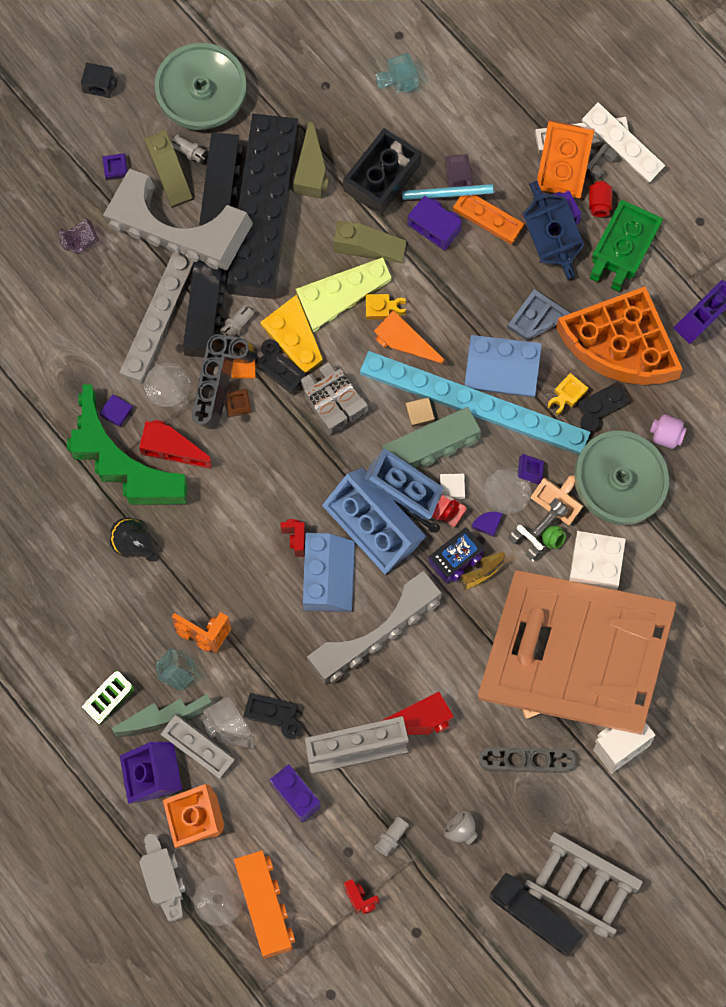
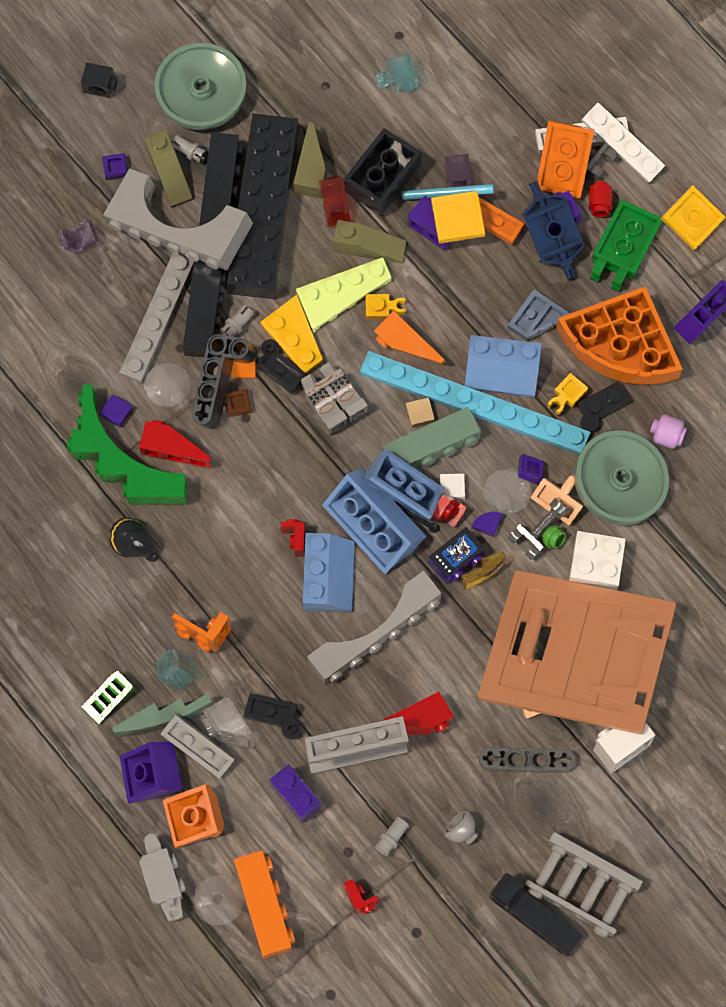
(334, 200): none -> clear red plate
(458, 217): none -> yellow tile
(693, 217): none -> yellow tile

